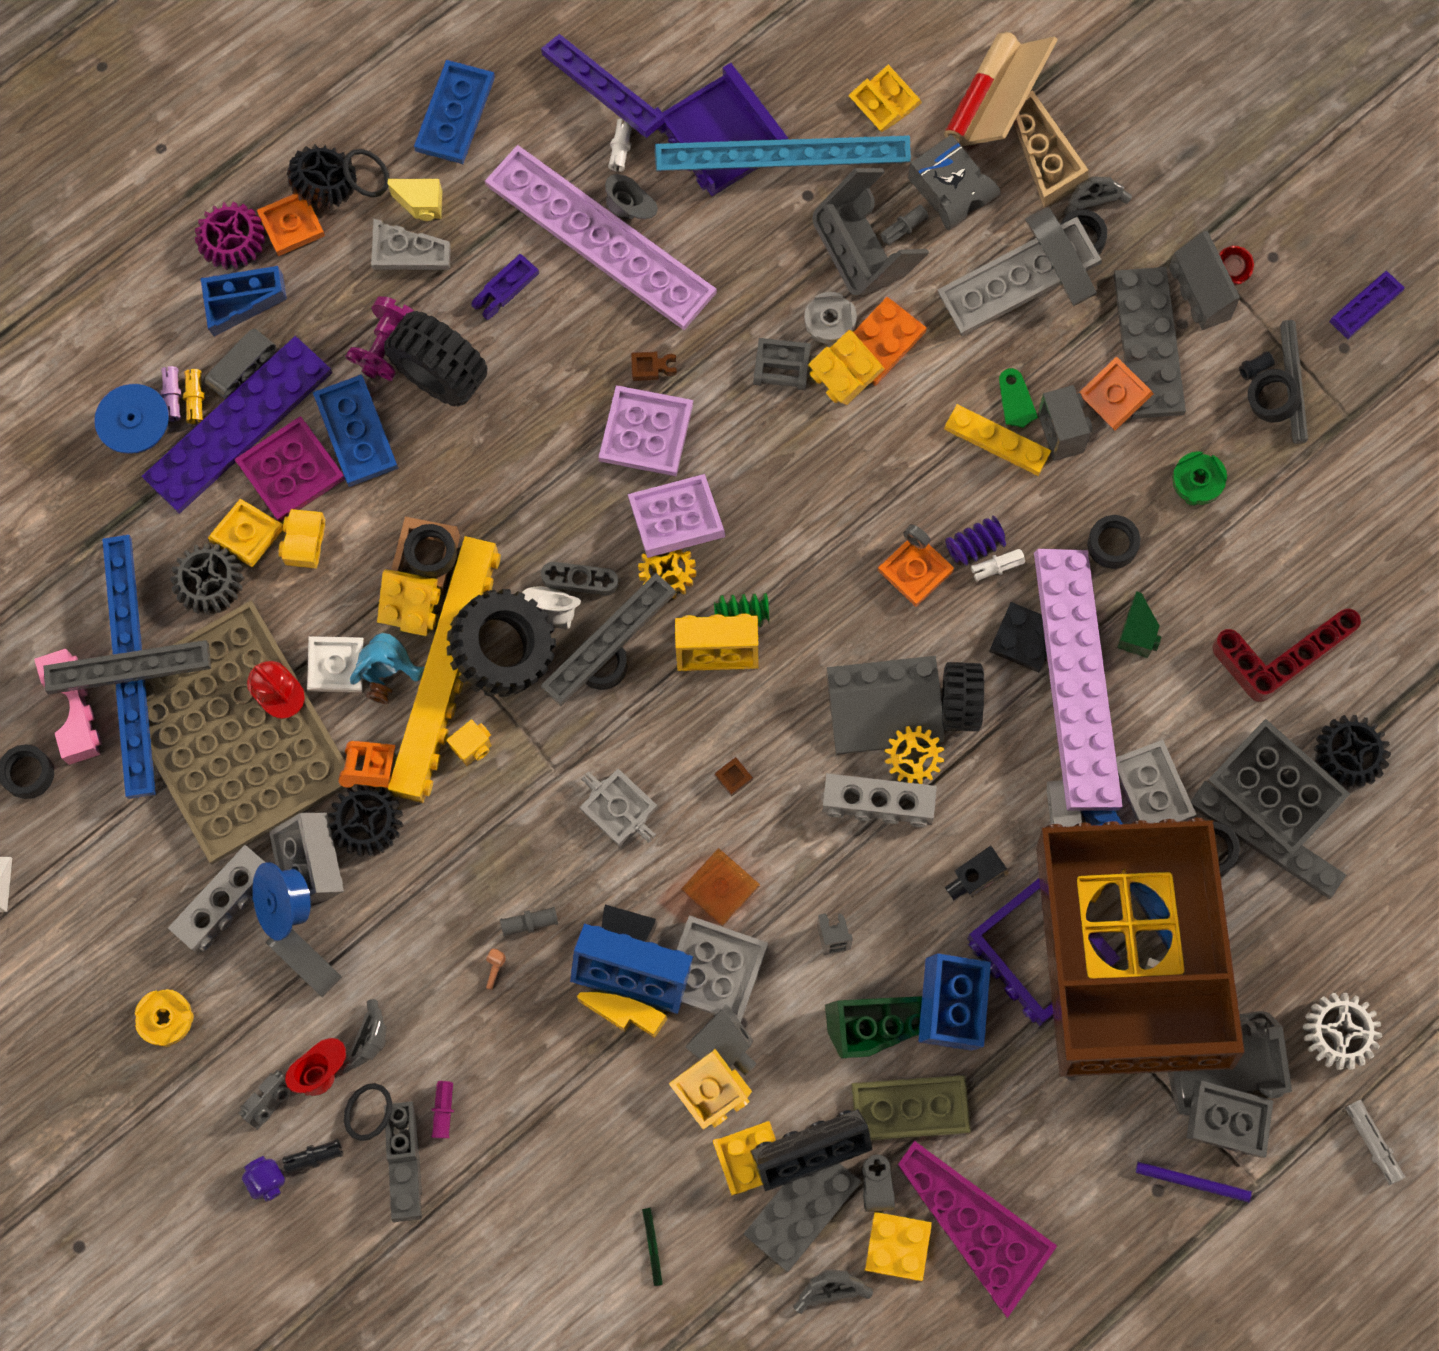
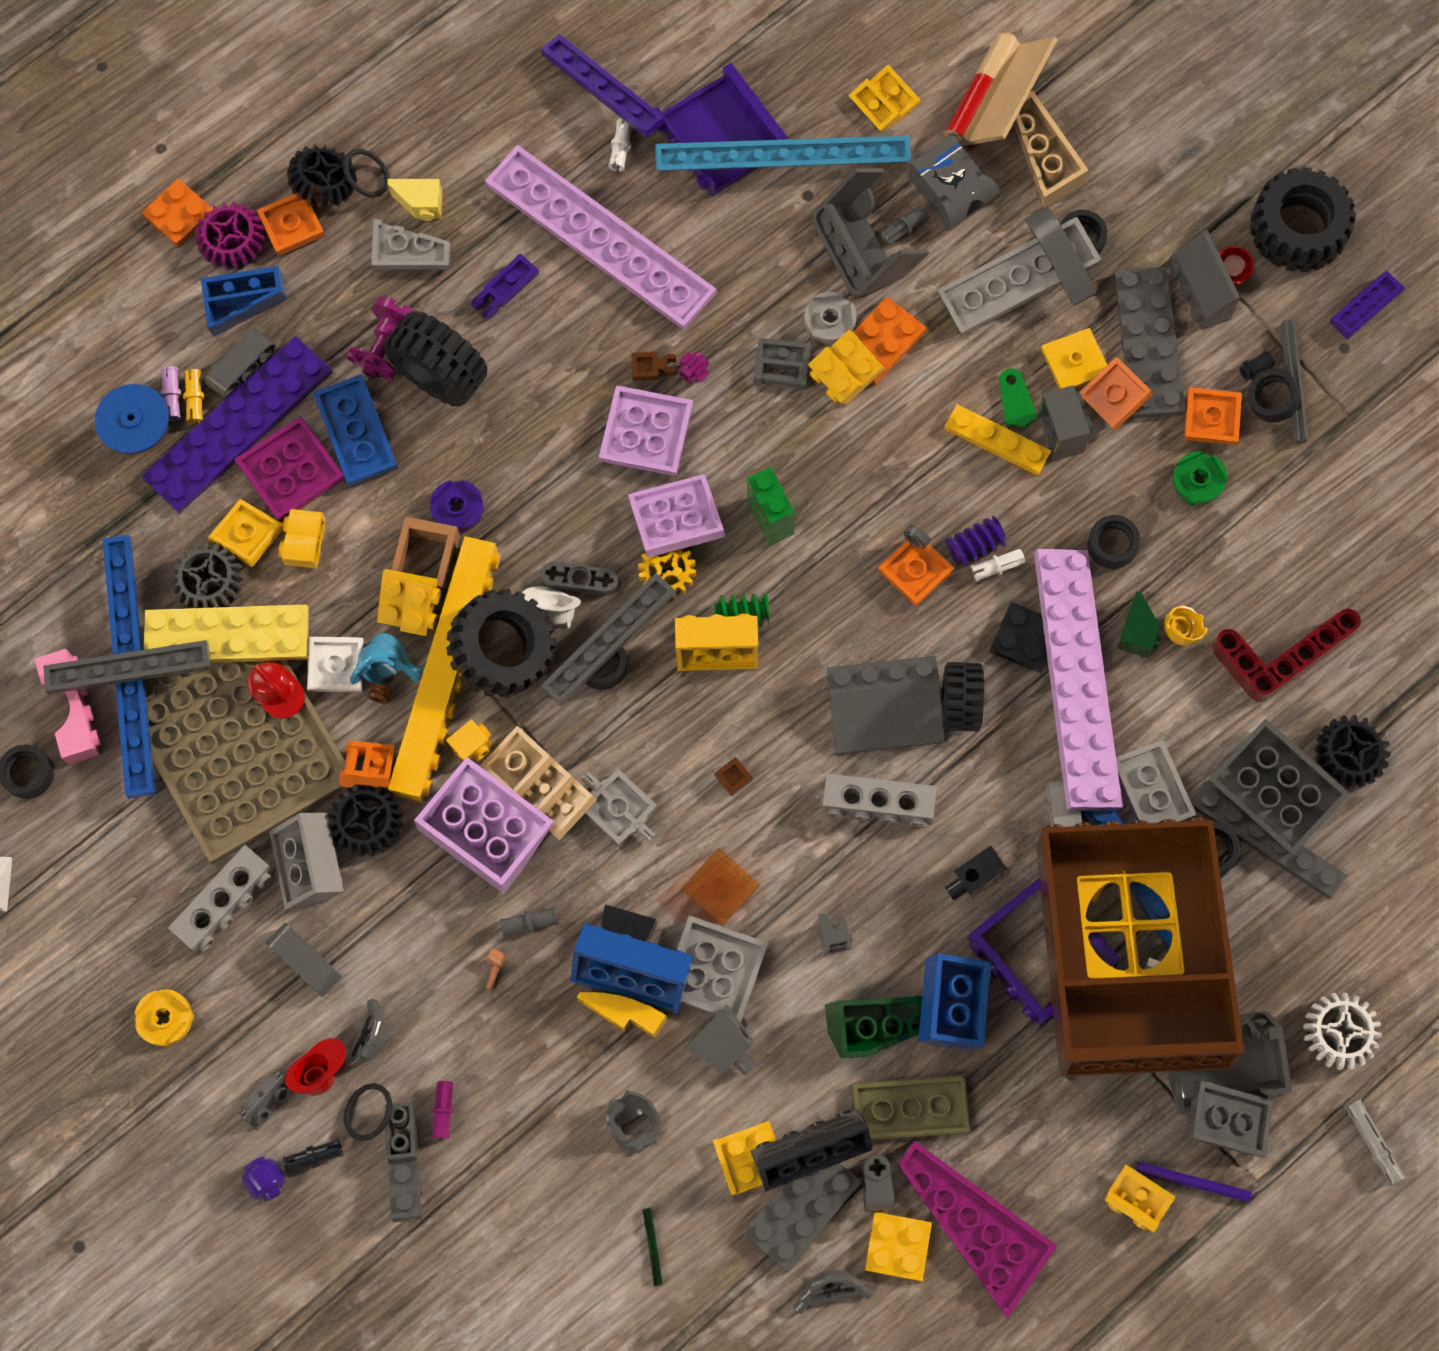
(176, 212): none -> orange plate
(234, 632): none -> light yellow plate
(280, 899): blue piece -> none
(420, 533): black tyre -> none
(454, 112): blue plate -> none
(456, 492): none -> dark purple plate
(484, 825): none -> lavender slope
(539, 780): none -> tan slope
(625, 1111): none -> dark grey helmet
(628, 199): dark grey piece -> none
(693, 367): none -> magenta gear
(711, 1090): yellow plate -> none
(770, 506): none -> green brick
(917, 767): yellow gear -> none
(1074, 359): none -> yellow plate
(1096, 192): dark grey piece -> none
(1138, 1199): none -> yellow bracket
(1184, 626): none -> yellow hair
(1212, 416): none -> orange plate
(1308, 190): none -> black tyre

